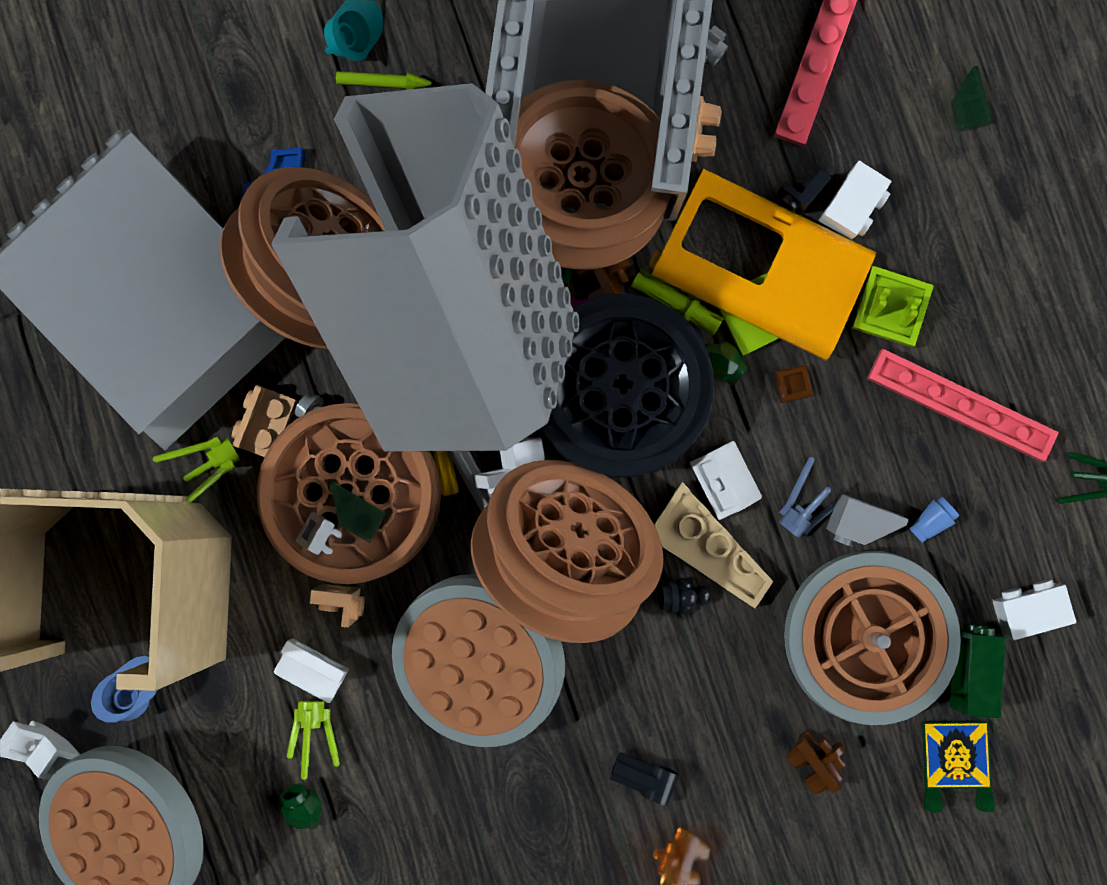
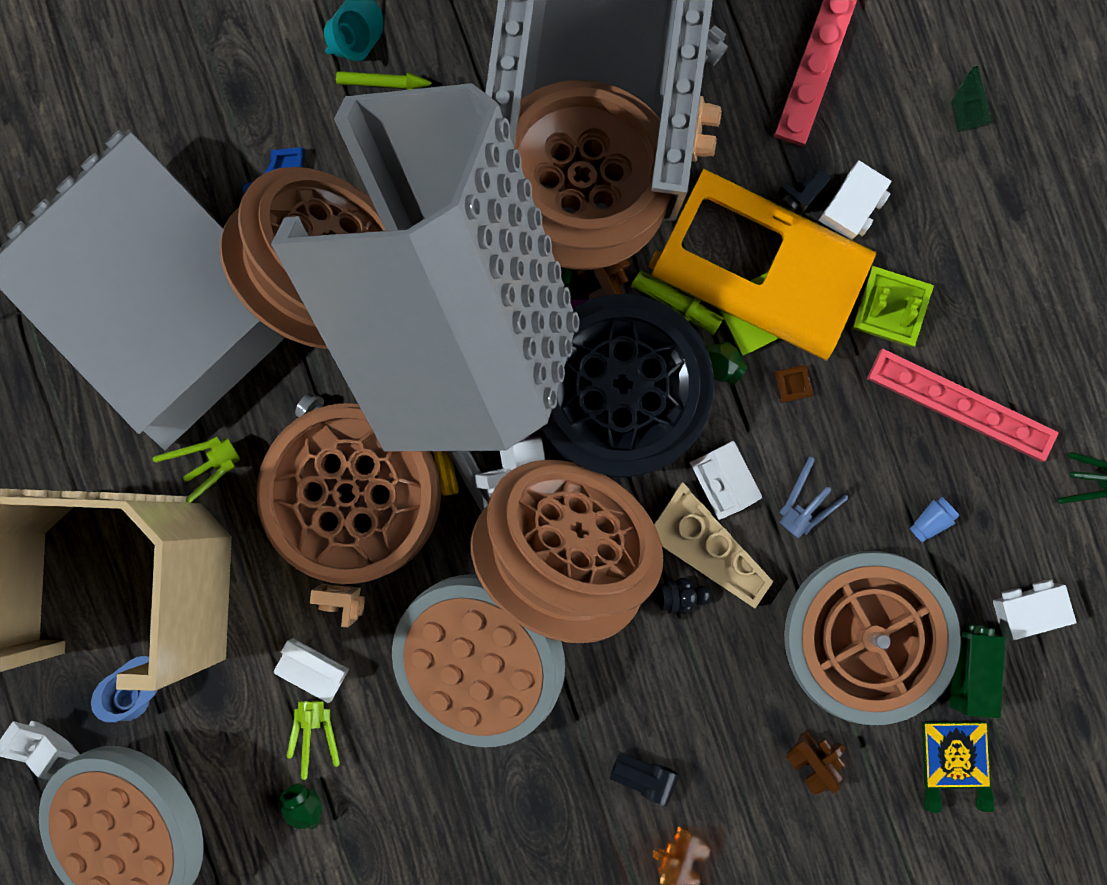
(263, 420): light nougat bracket -> none
(315, 534): light grey tile -> none
(356, 513): clear green tile -> none
(861, 521): light grey slope -> none

